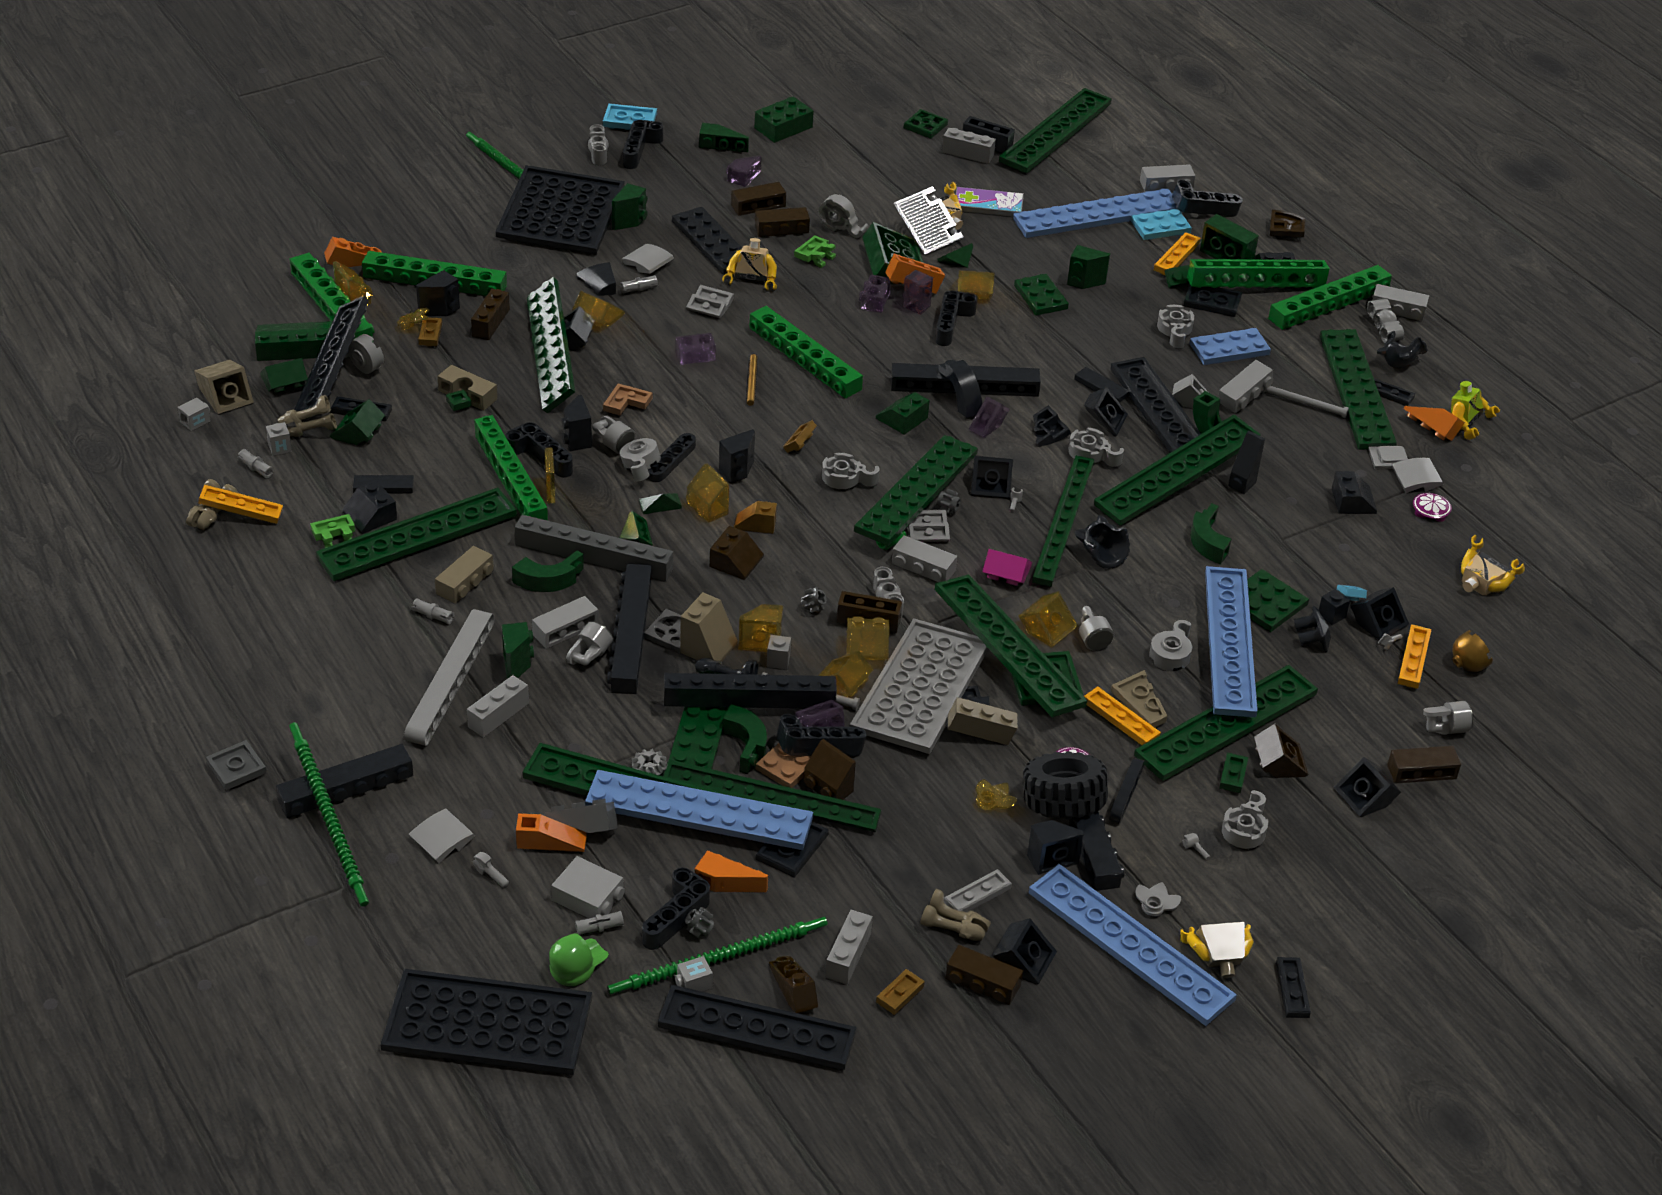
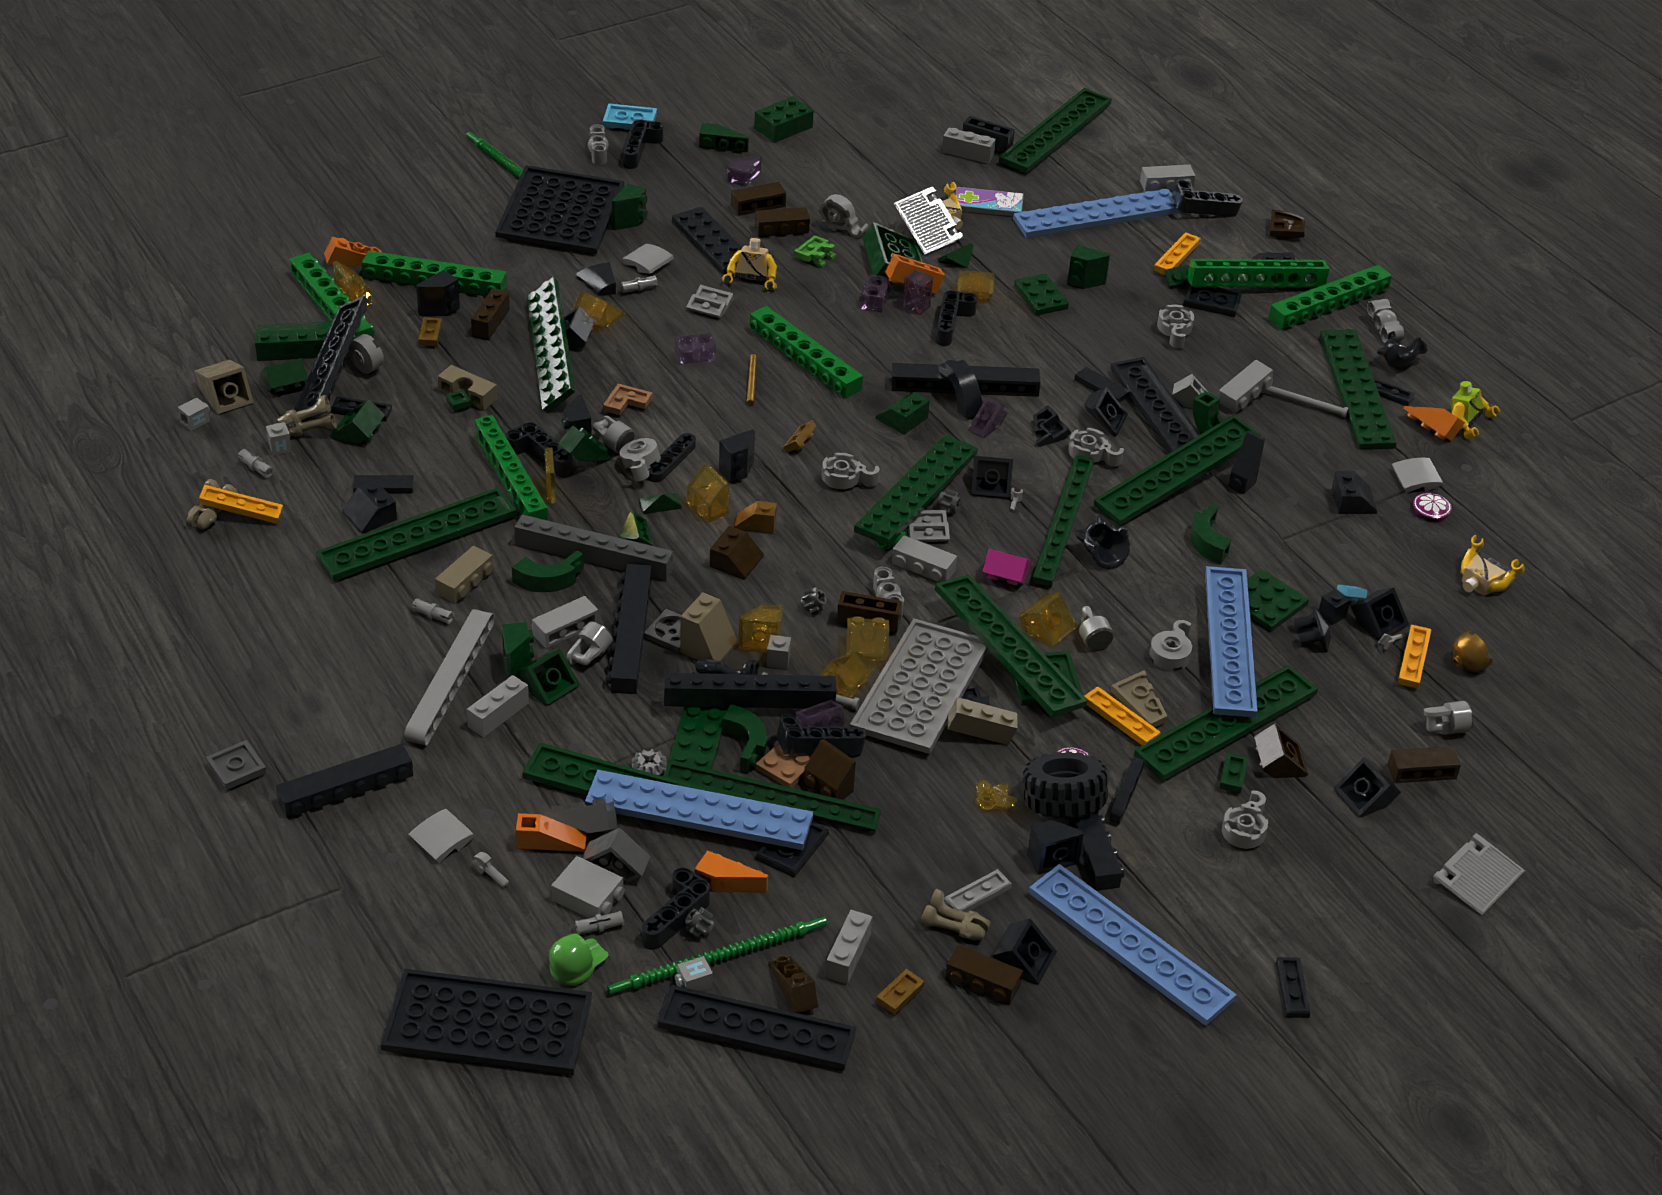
(328, 812): green hose -> none
(336, 526): bright green plate -> none
(408, 320): clear yellow plate -> none
(548, 676): none -> dark green slope
(583, 447): none -> dark green slope
(618, 853): none -> dark grey brick
(925, 116): dark green piece -> none
(1156, 899): light grey plate -> none
(1160, 224): medium azure plate -> none
(1192, 840): light grey hand -> none
(1220, 945): torso -> none
(1227, 240): dark green brick -> none
(1230, 346): medium blue plate -> none
(1385, 456): light grey piece -> none
(1403, 302): light grey brick -> none
(1478, 875): none -> light grey window

